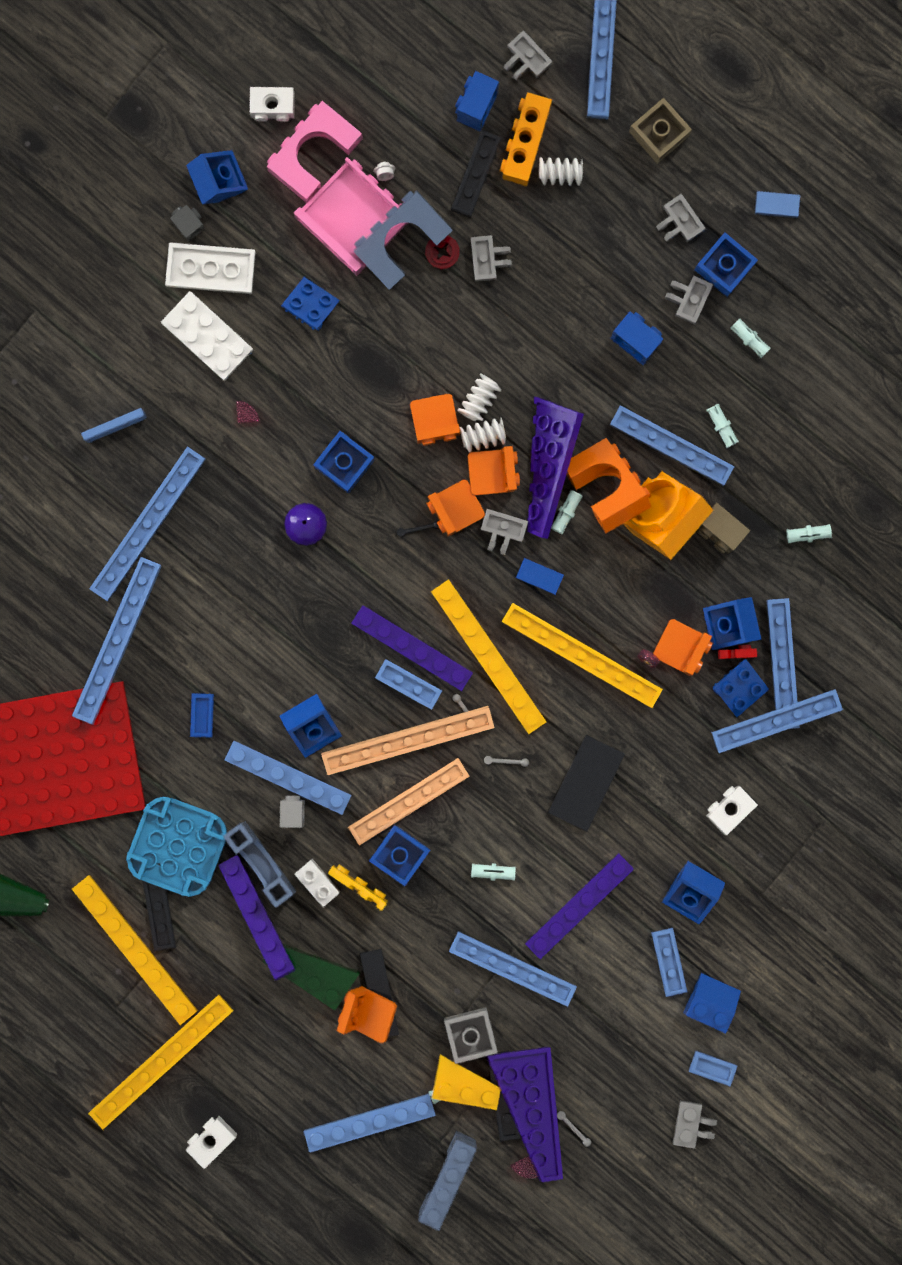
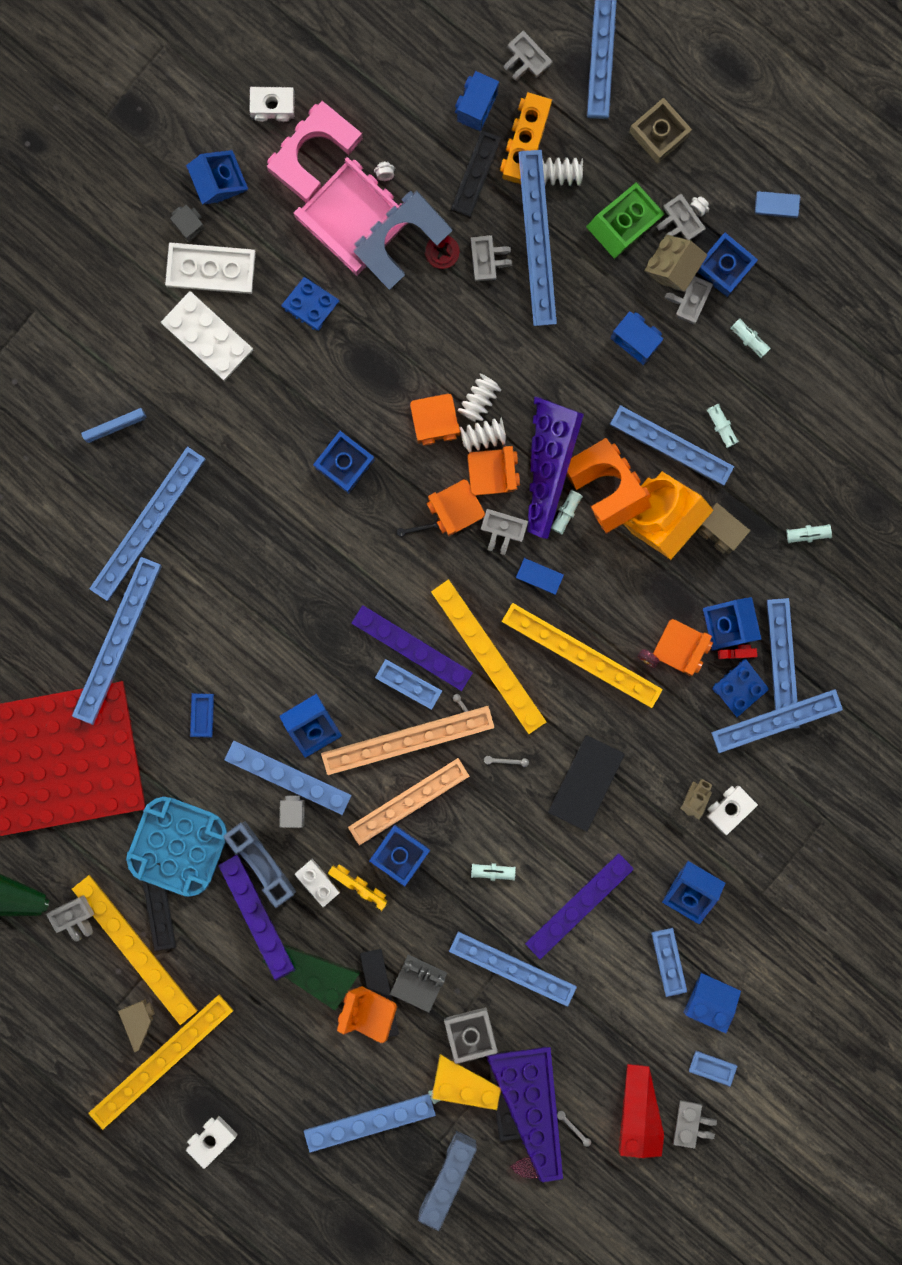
(70, 914): none -> light grey hinge
(137, 1022): none -> dark tan slope
(246, 413): clear pink tile -> none
(306, 533): dark purple helmet -> none
(418, 983): none -> dark grey hinge
(537, 237): none -> medium blue plate
(625, 220): none -> bright green slope
(641, 1122): none -> red wedge
(675, 262): none -> dark tan brick
(697, 798): none -> dark tan hips
(699, 206): none -> white plate

